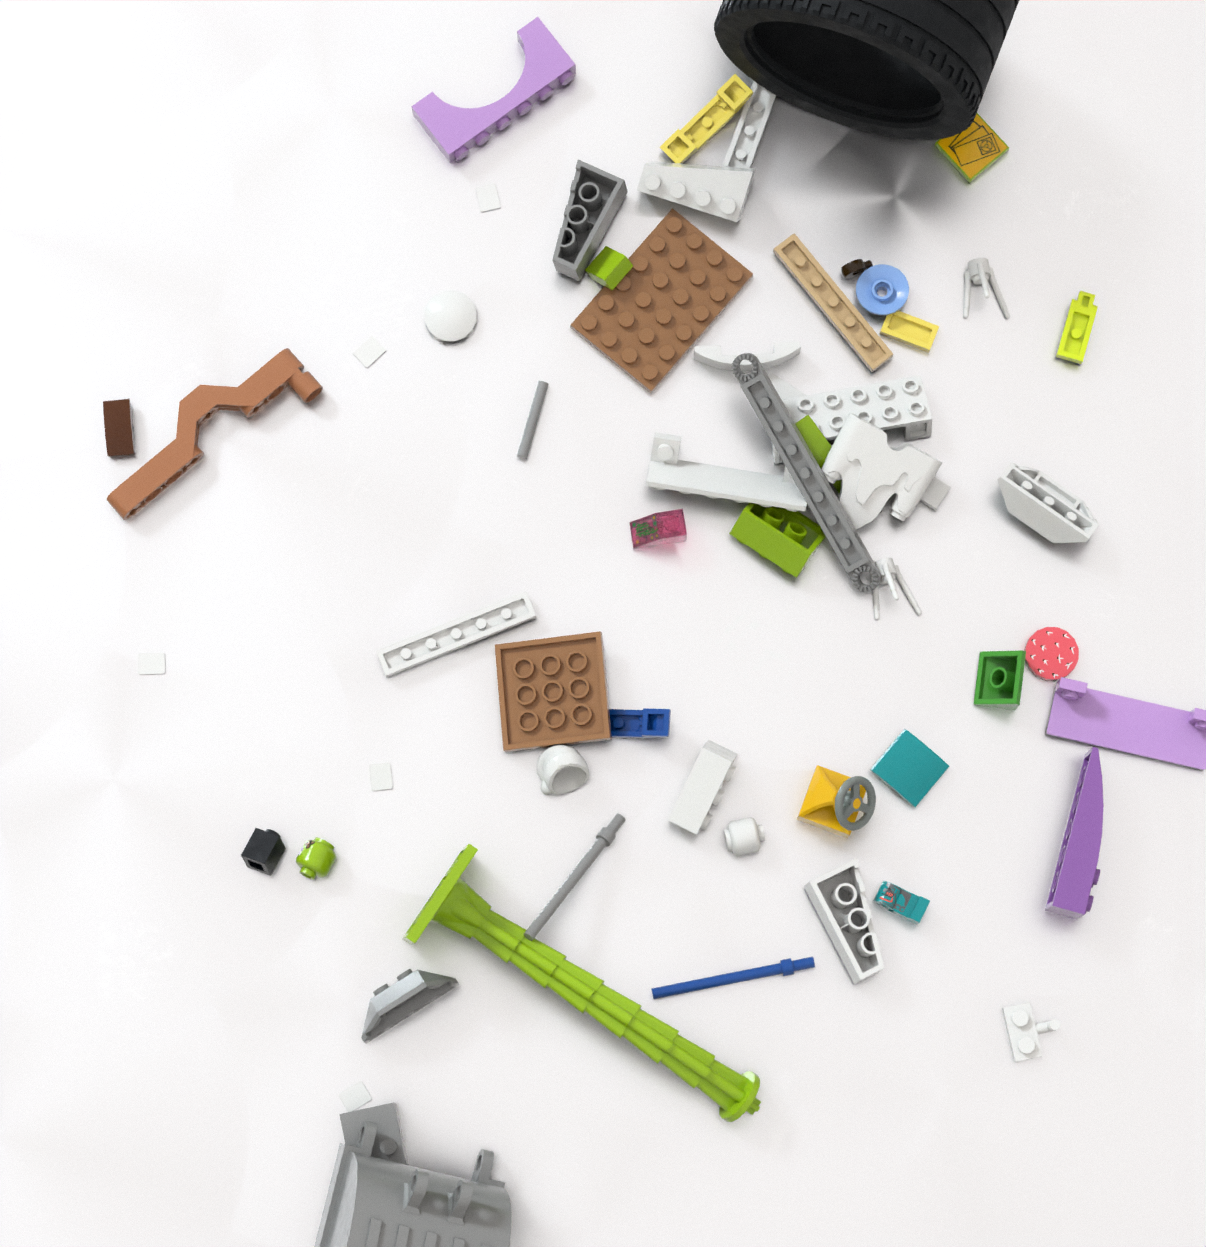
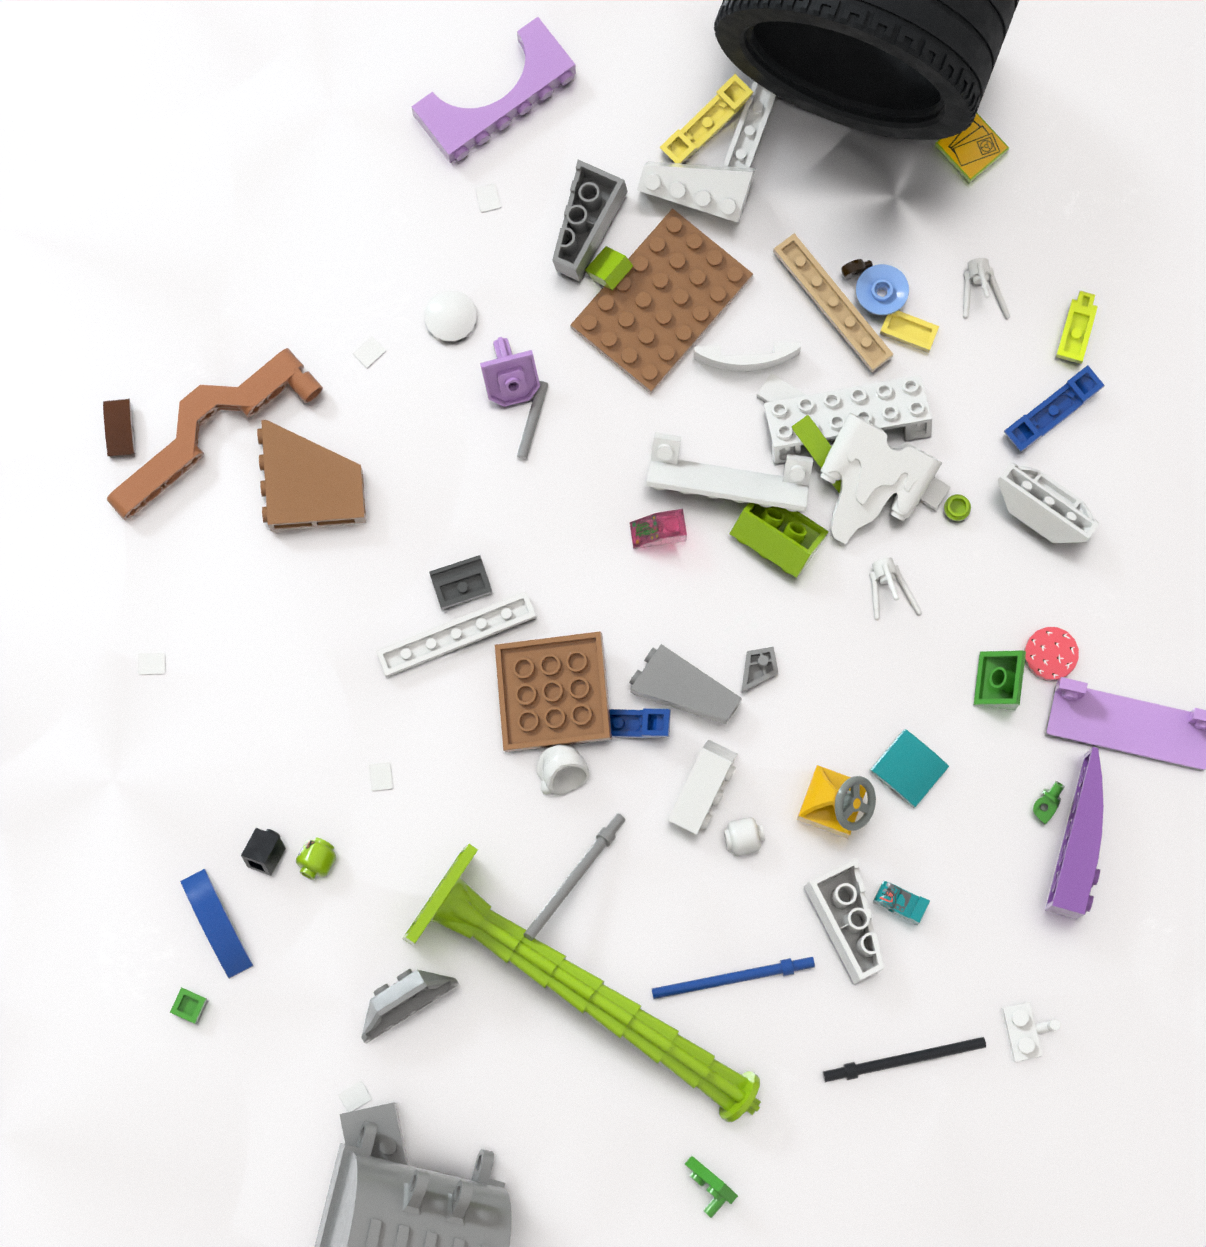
(188, 1005): none -> bright green plate
(216, 923): none -> blue slope
(307, 482): none -> medium nougat slope
(460, 582): none -> dark grey plate
(510, 377): none -> lavender piece
(683, 686): none -> light grey slope
(716, 1188): none -> bright green plate
(759, 667): none -> light grey piece
(806, 472): light grey plate -> none
(852, 1070): none -> black bar
(957, 507): none -> lime plate
(1050, 798): none -> bright green piece
(1054, 409): none -> blue slope

